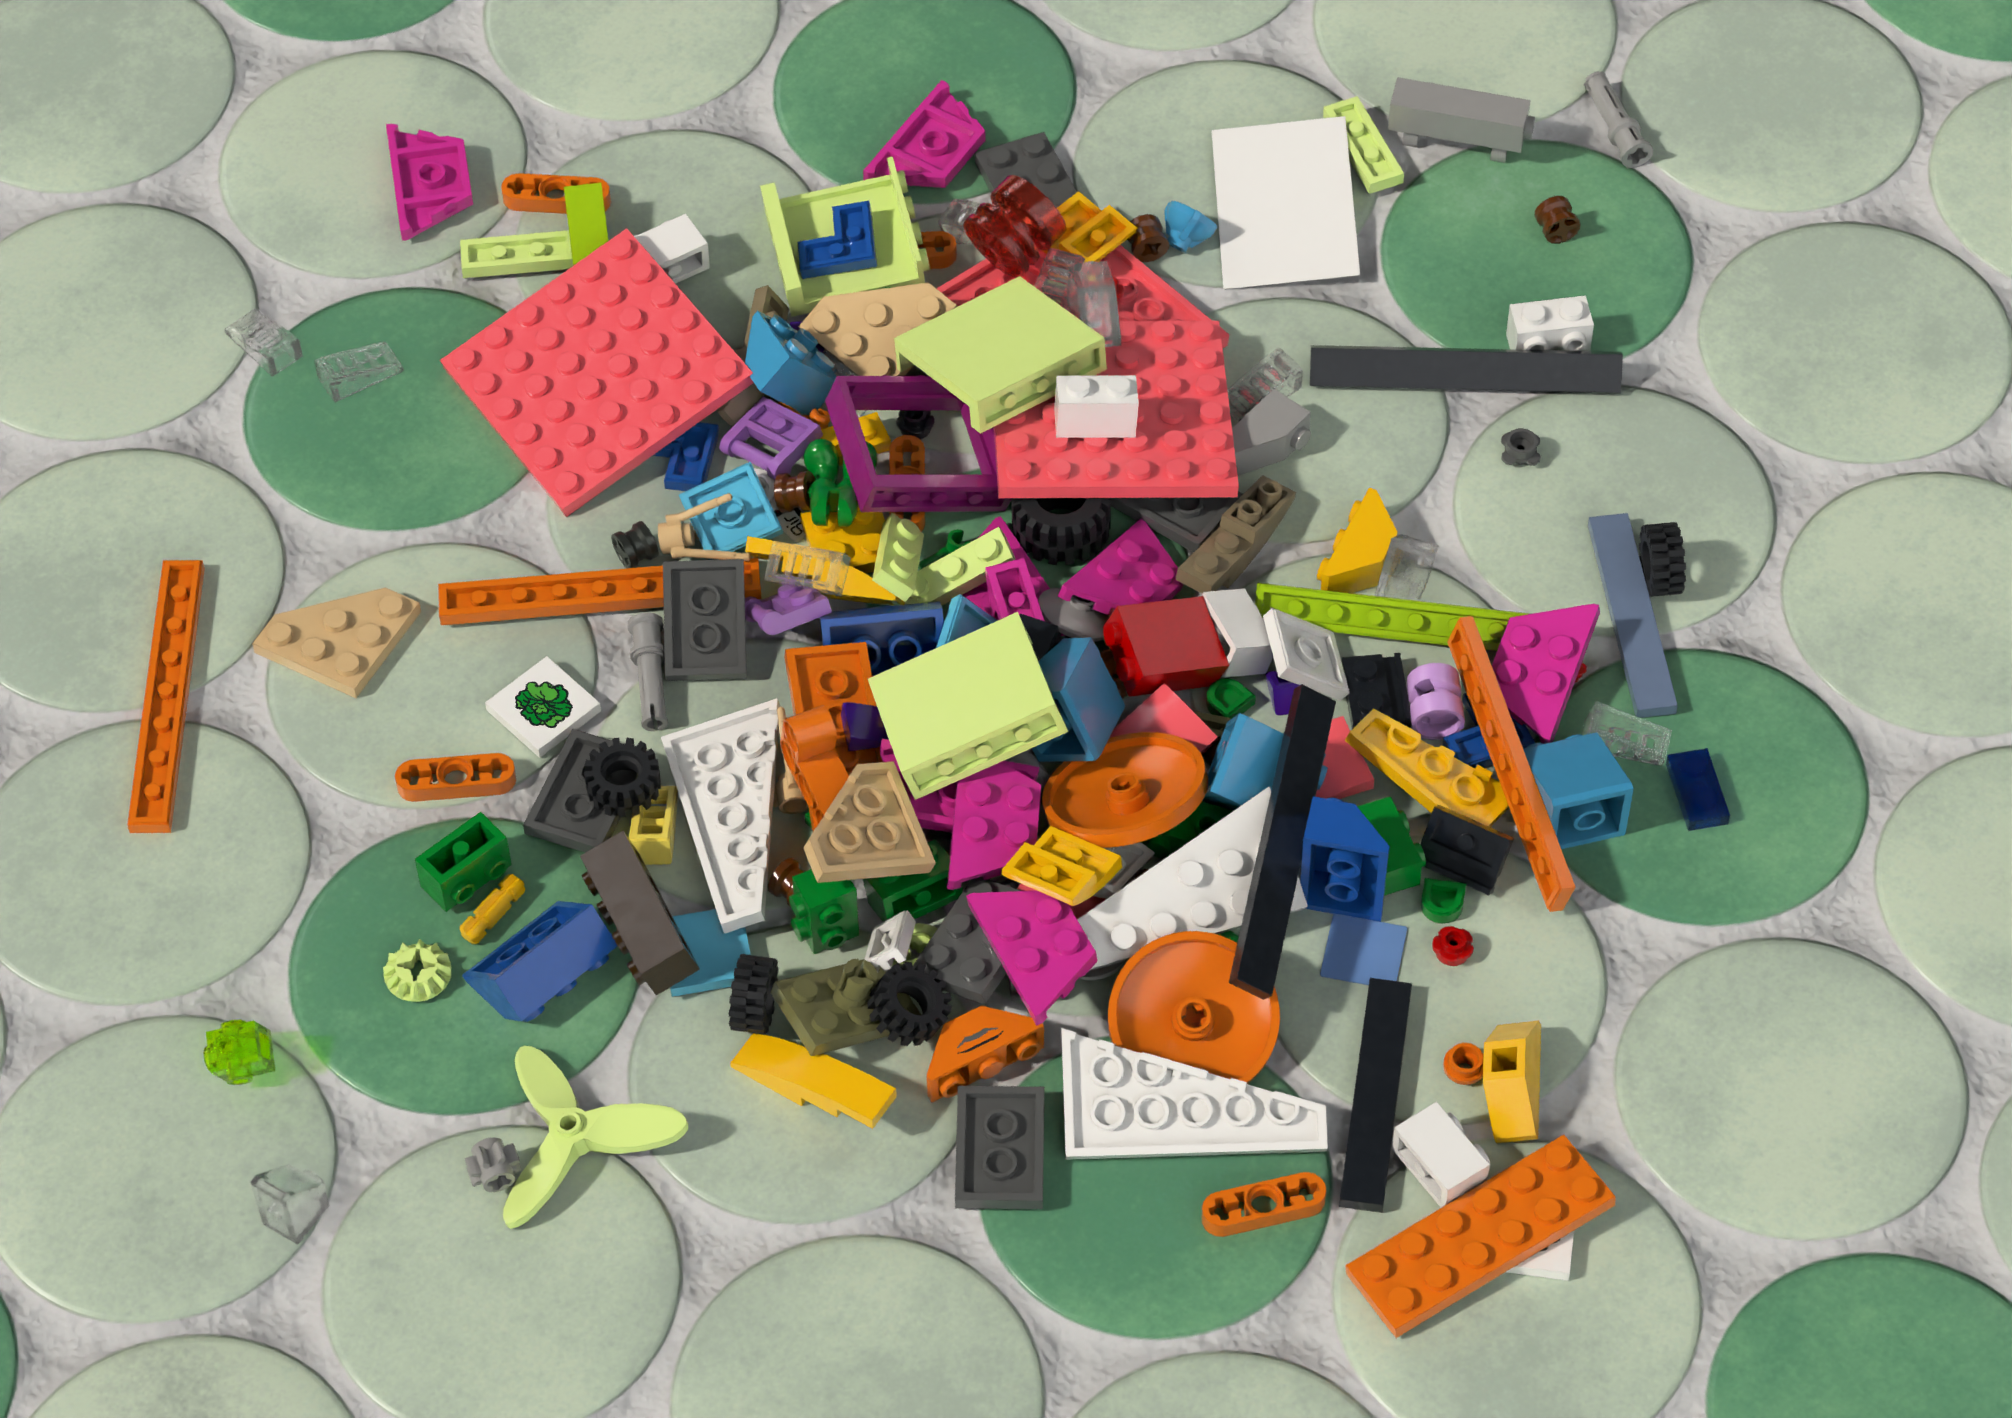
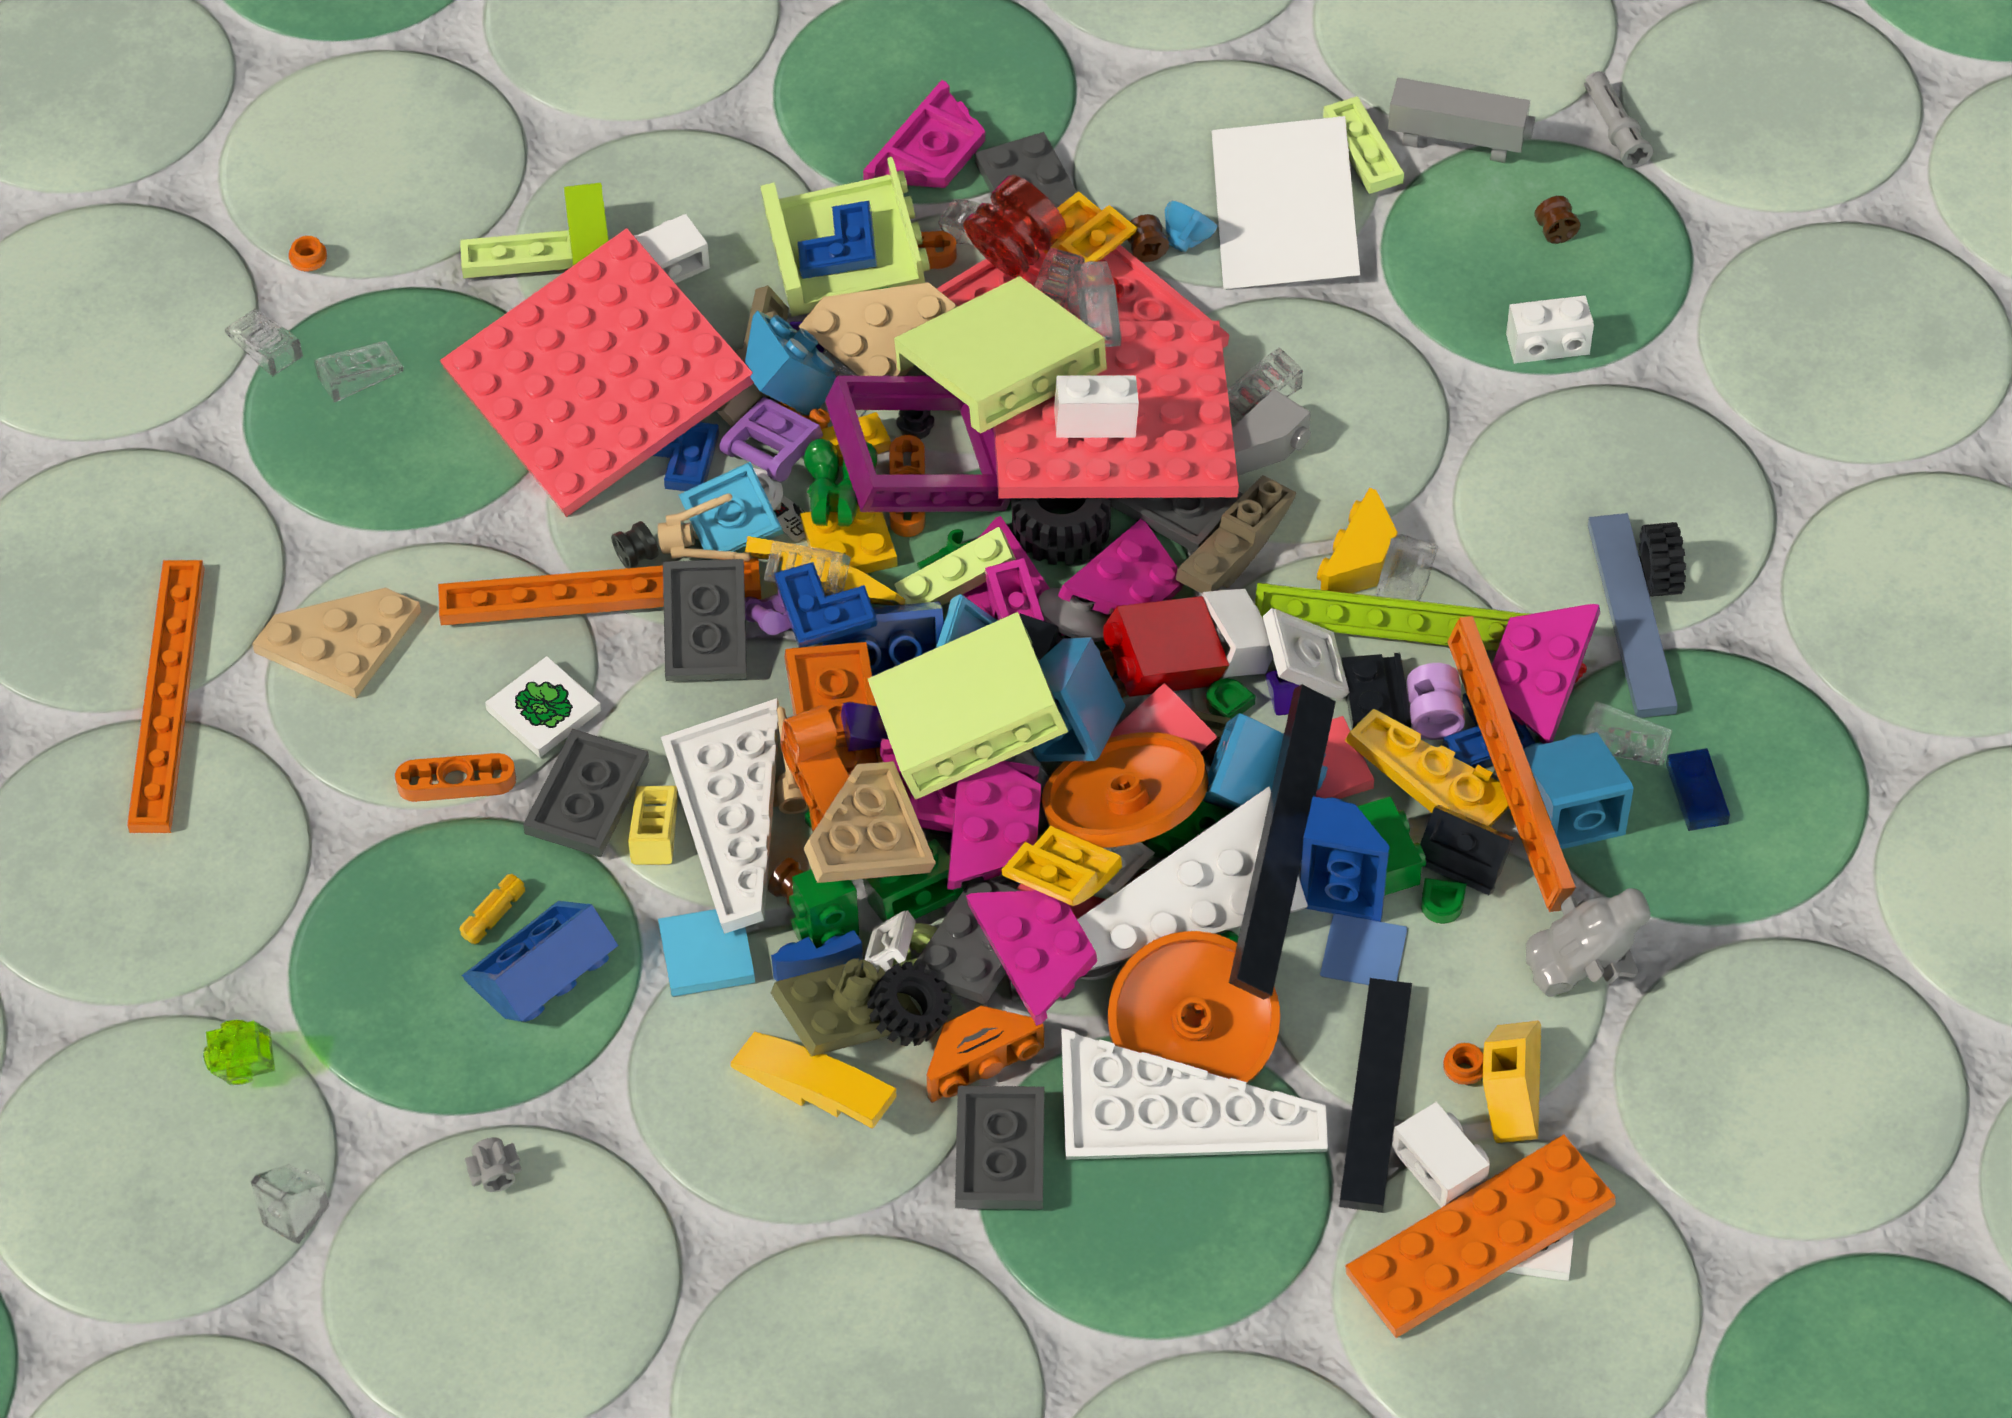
(307, 253): none -> orange plate
(427, 178): dark pink wing -> none
(431, 979): yellowish green gear -> none
(463, 862): green brick -> none
(529, 183): orange beam -> none
(576, 1132): yellowish green piece -> none
(626, 796): black tyre -> none
(638, 913): dark brown brick -> none
(648, 656): light grey pin -> none
(751, 996): black tyre -> none
(791, 491): reddish brown wheel -> none
(804, 957): none -> blue slope
(822, 617): none -> blue tile
(898, 556): yellowish green plate -> none
(1272, 1188): orange beam -> none
(1451, 954): red plate -> none
(1466, 368): black tile -> none
(1517, 440): dark grey plate -> none
(1588, 942): none -> light grey piece

